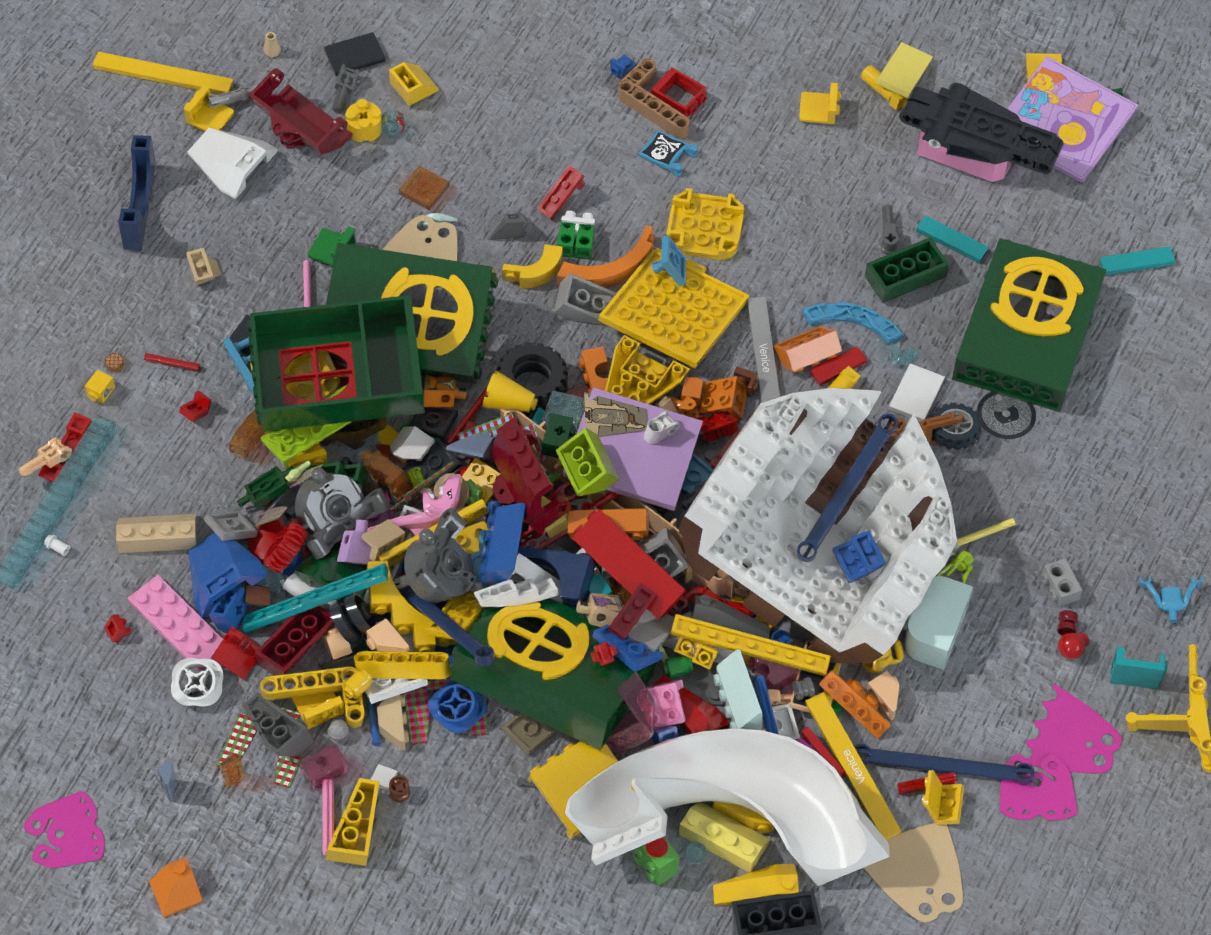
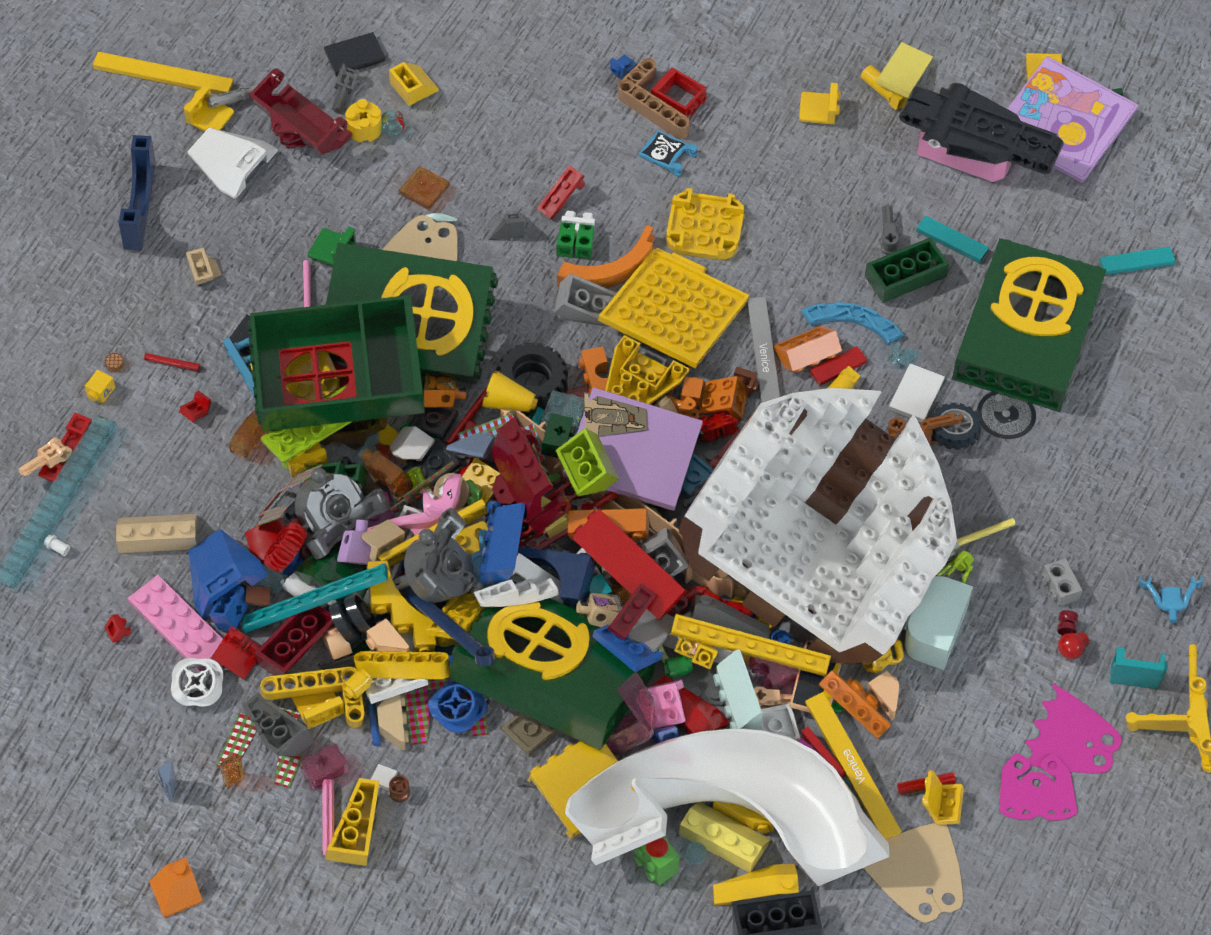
(78, 829): dark pink piece -> none
(230, 525): light grey tile -> none
(266, 487): dark green plate -> none
(271, 45): tan cone -> none
(296, 472): yellowish green piece -> none
(338, 730): light grey piece -> none
(538, 273): yellow arch -> none
(604, 653): red gear -> none
(660, 428): white piece -> none
(672, 261): dark azure tile -> none
(765, 704): blue axle -> none
(803, 688): dark grey wheel -> none
(847, 487): dark blue piece -> none
(859, 556): blue slope -> none
(945, 764): dark blue piece -> none

